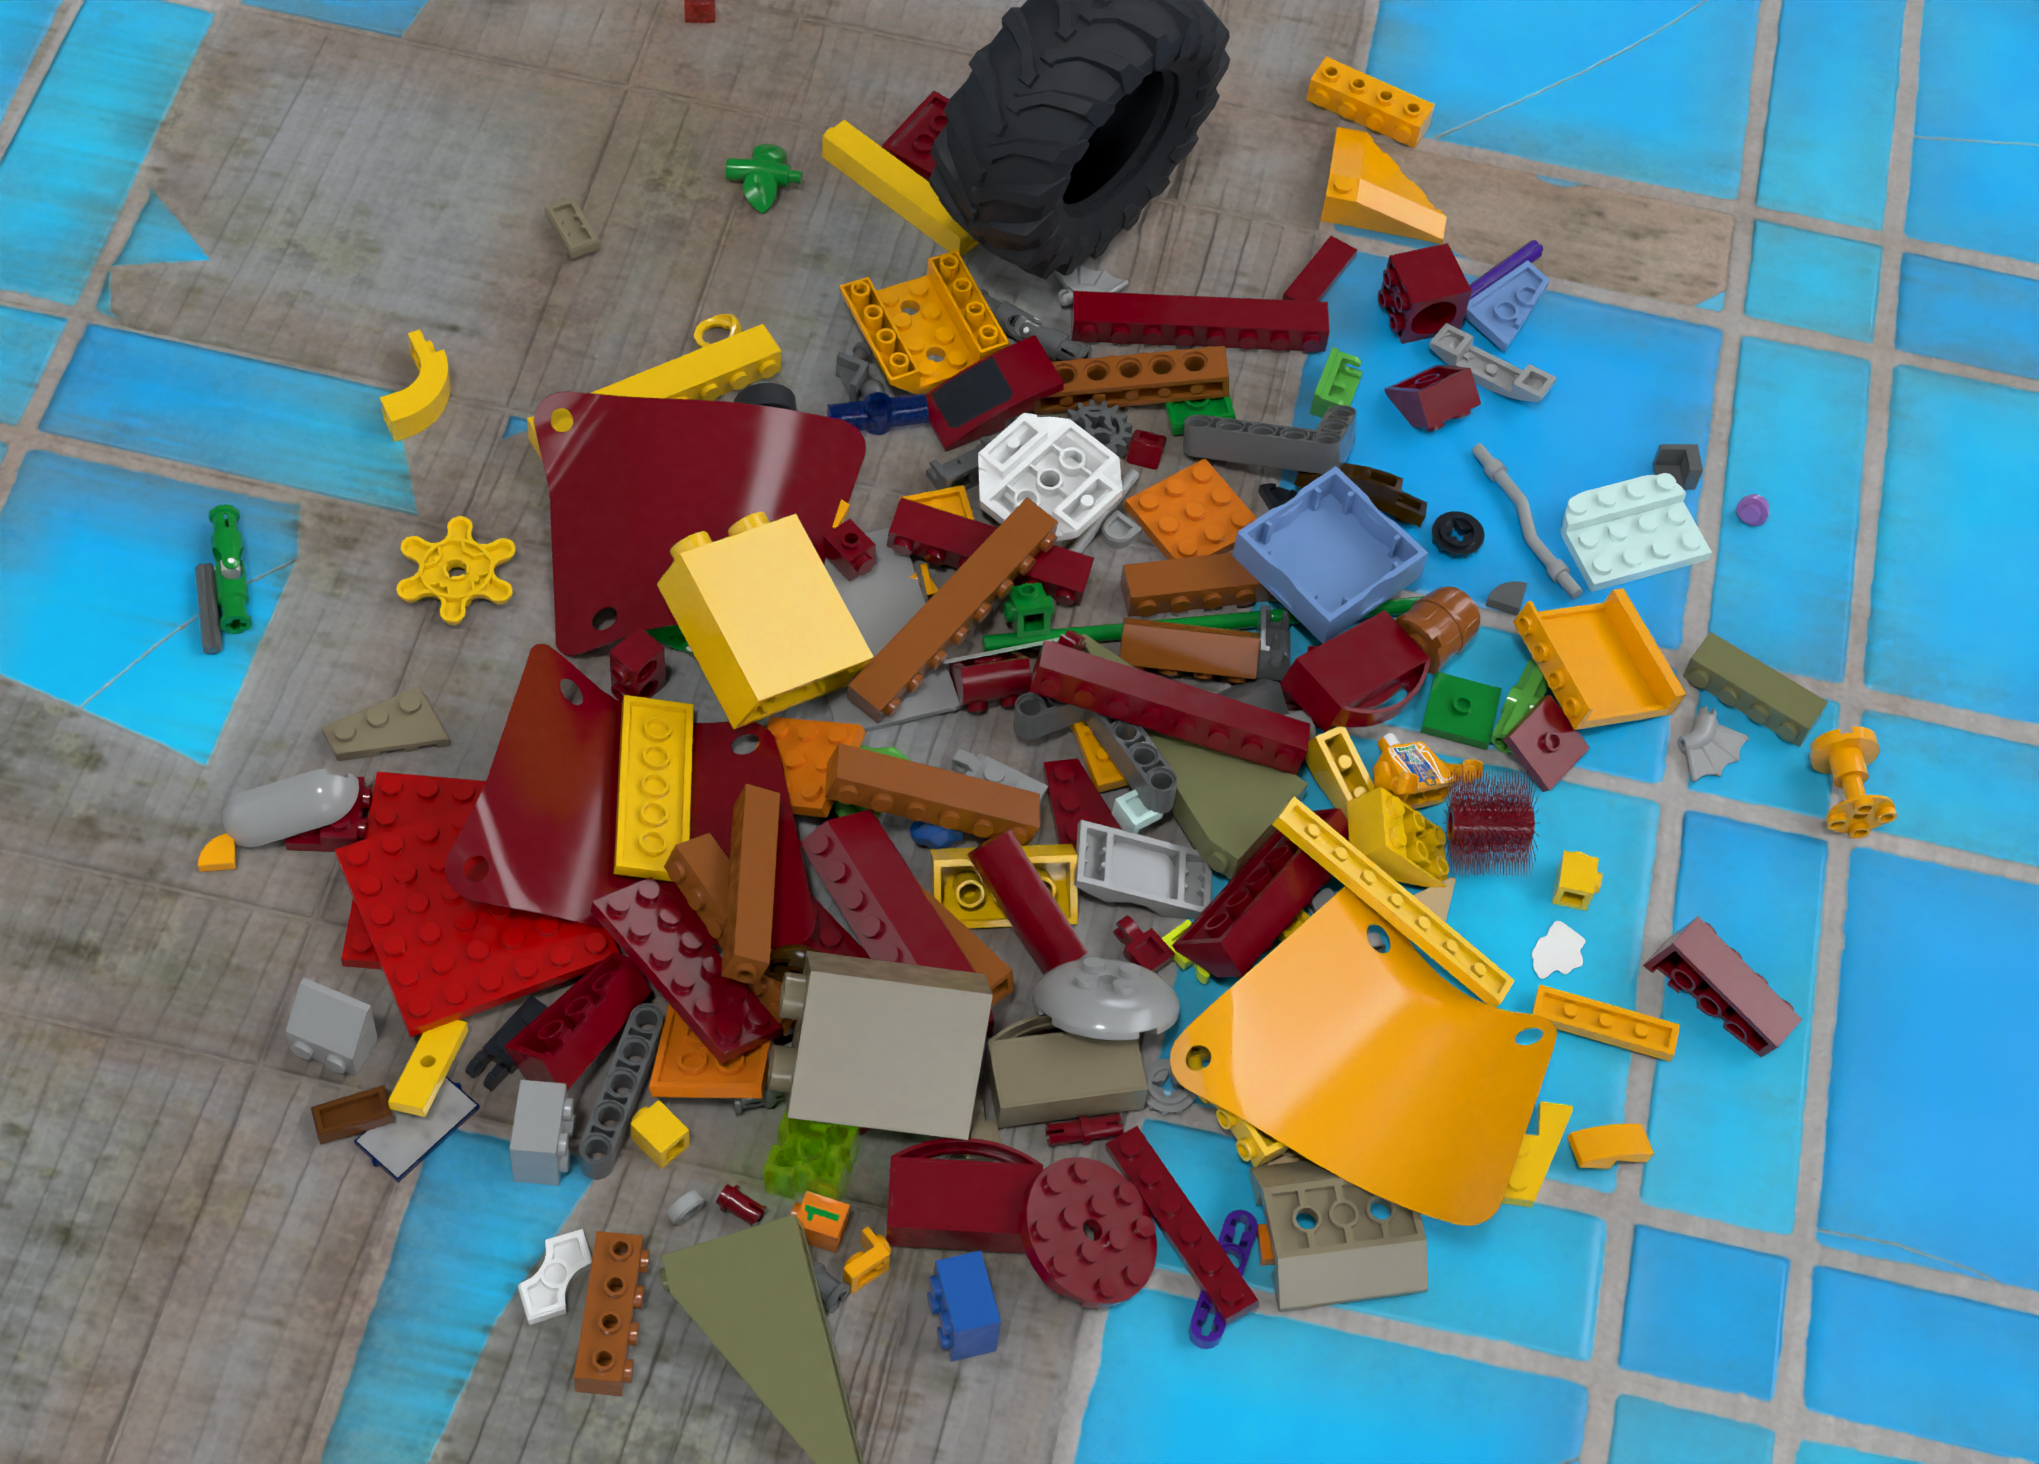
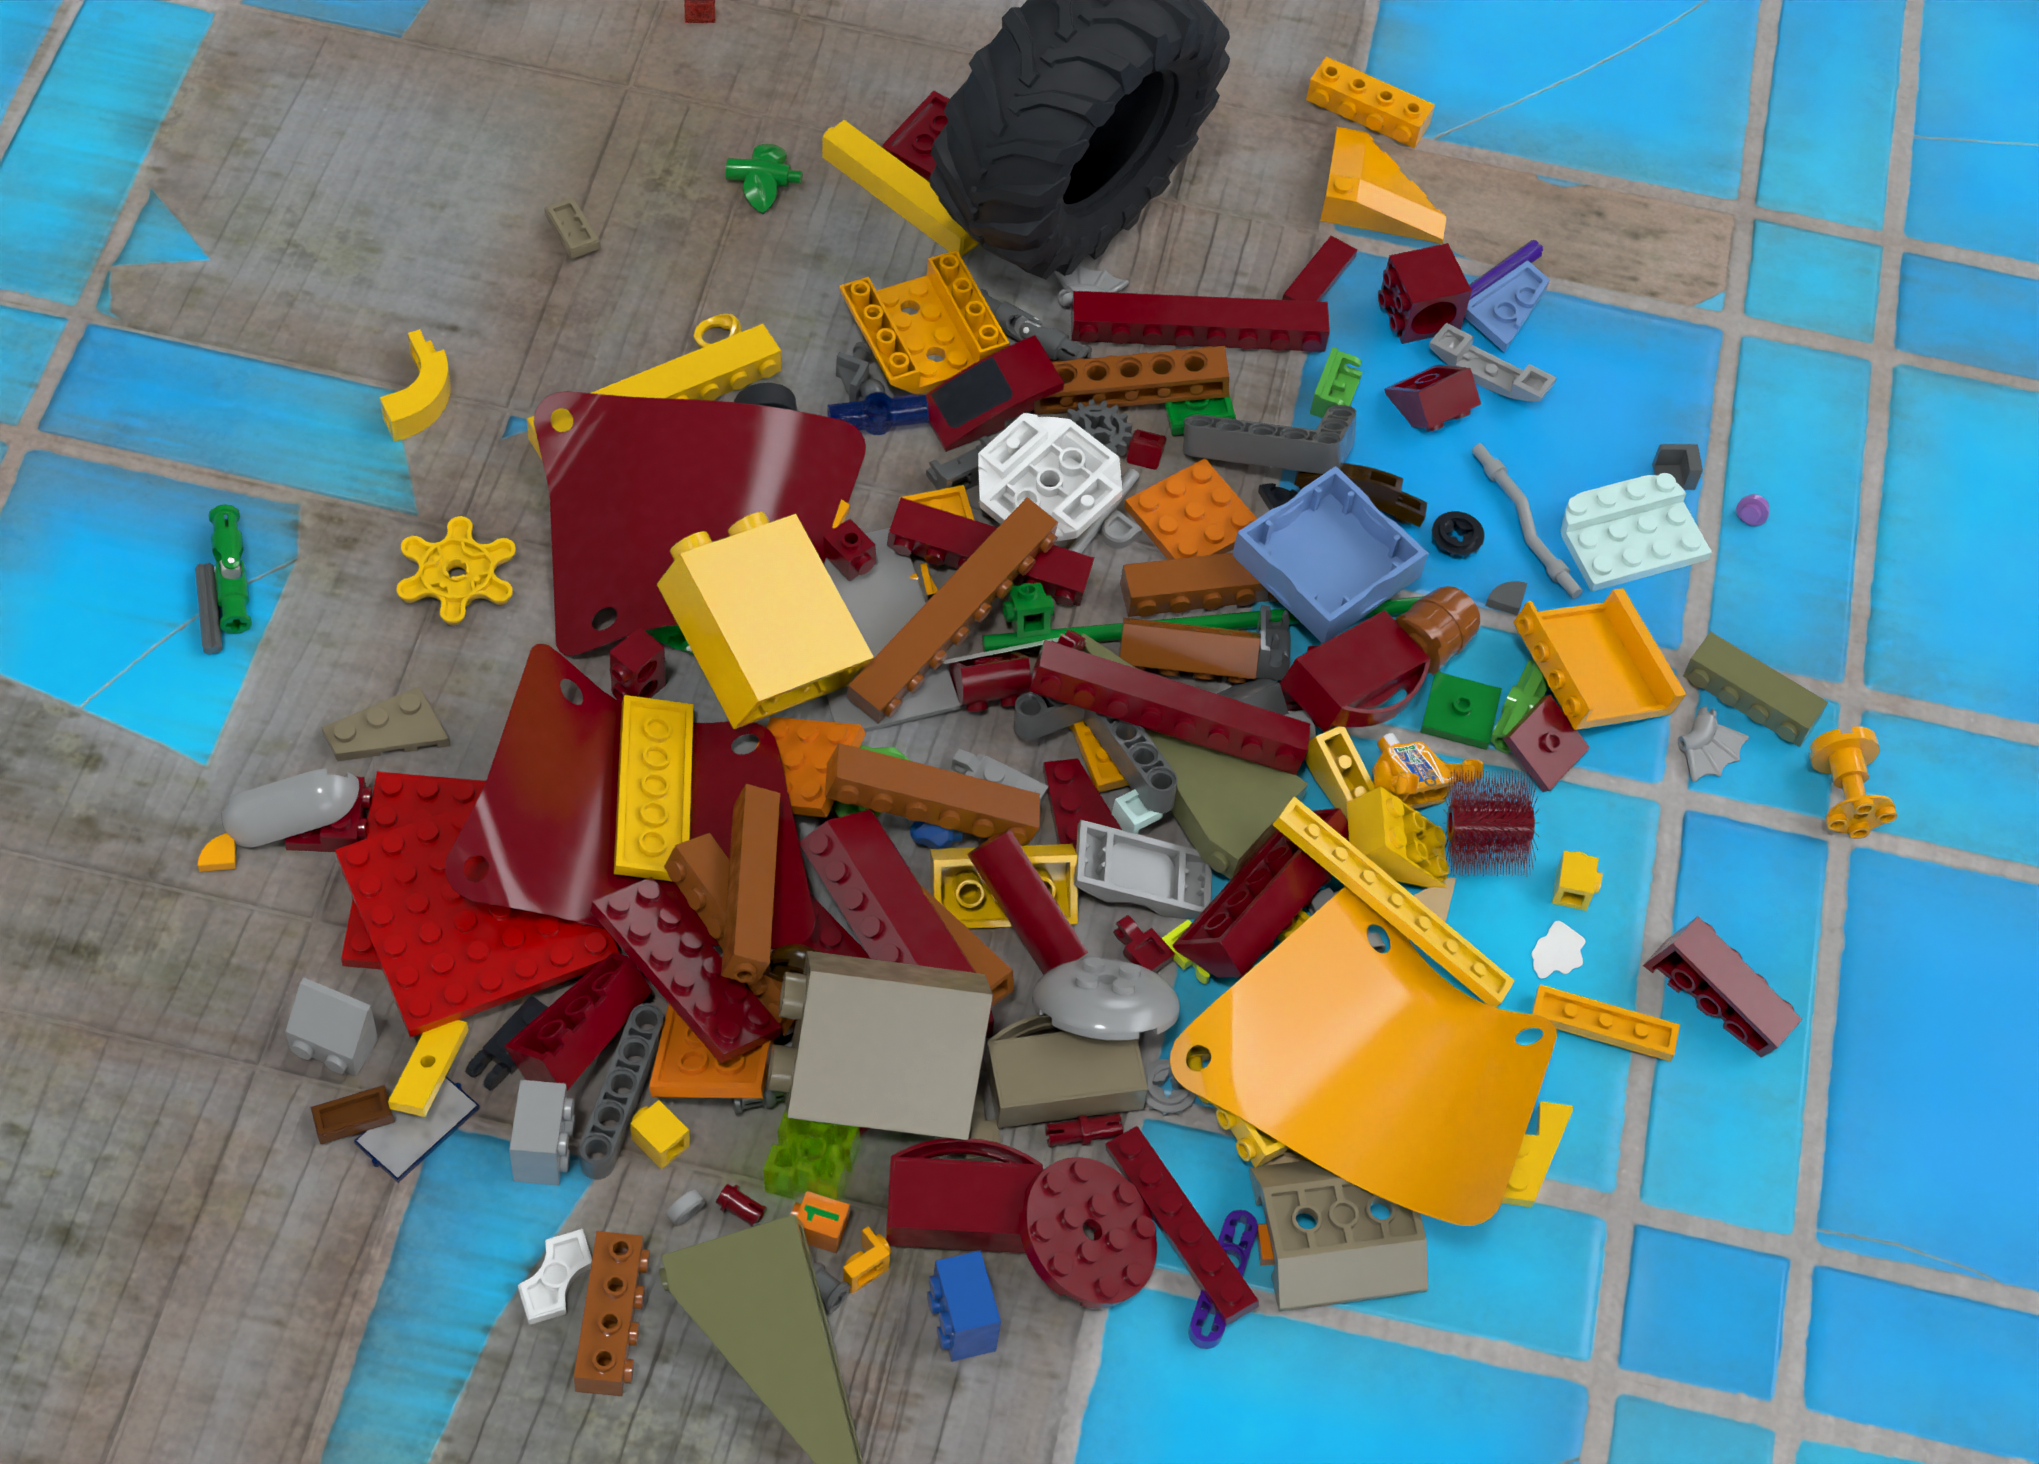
(1606, 1144): light orange slope -> none

